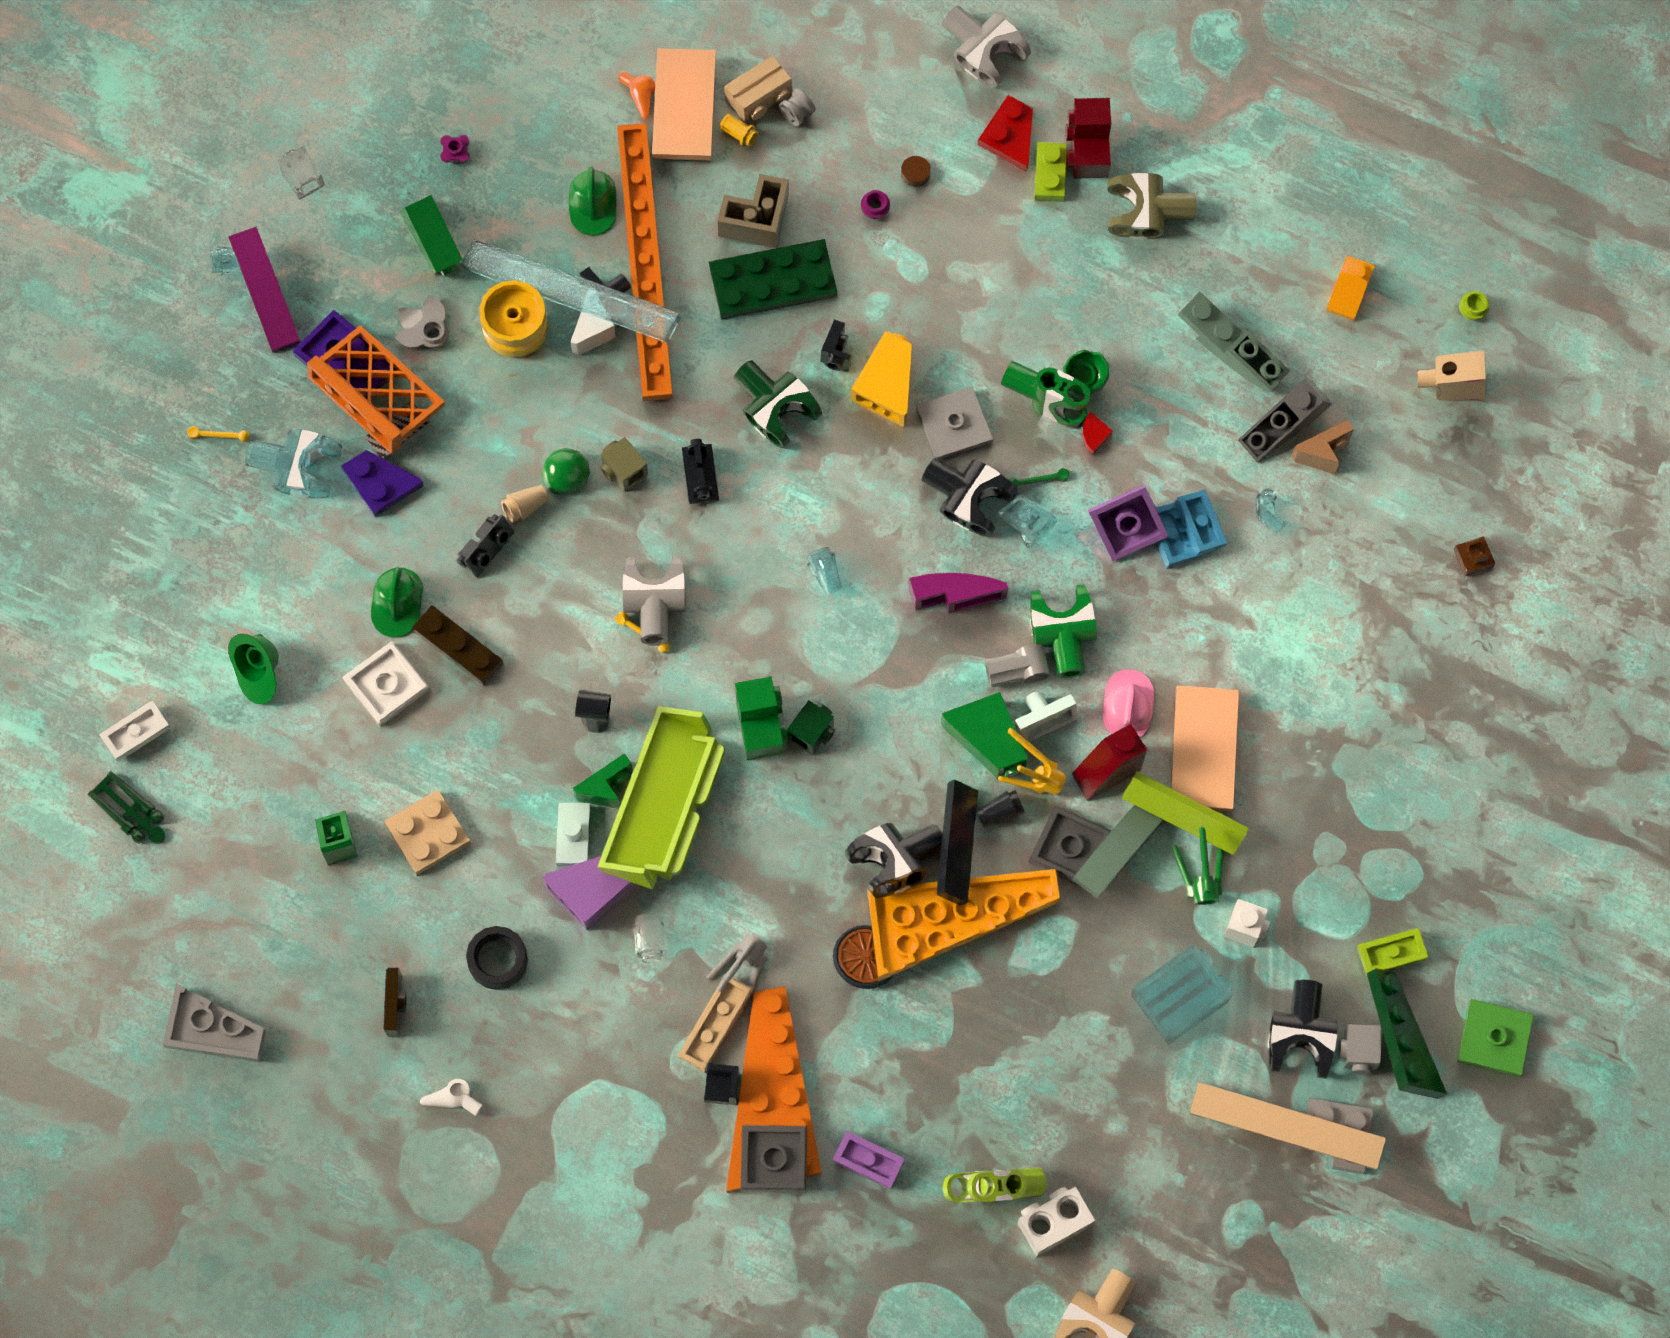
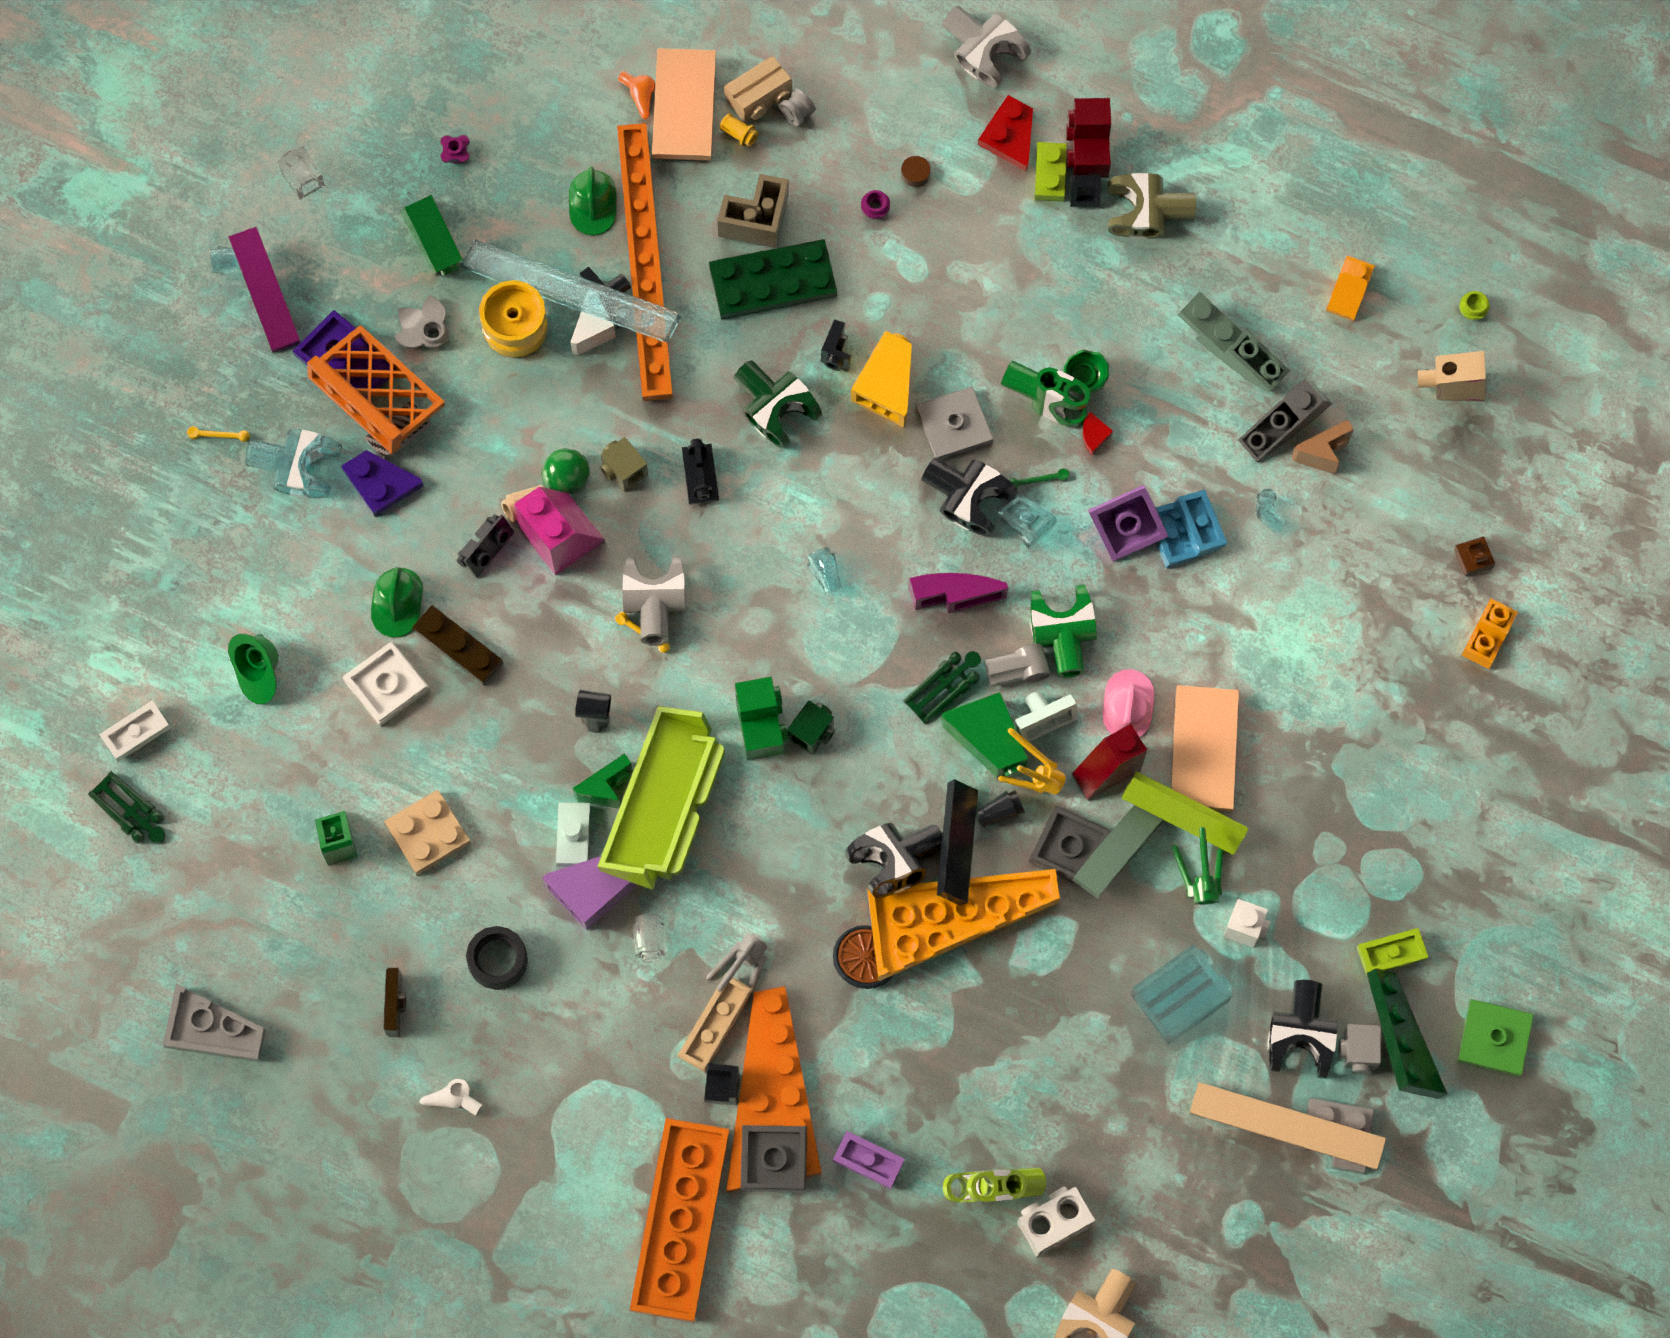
(556, 527): none -> dark pink slope
(679, 1220): none -> orange plate
(972, 660): none -> dark green piece
(1085, 190): none -> black tile
(1489, 633): none -> light orange slope

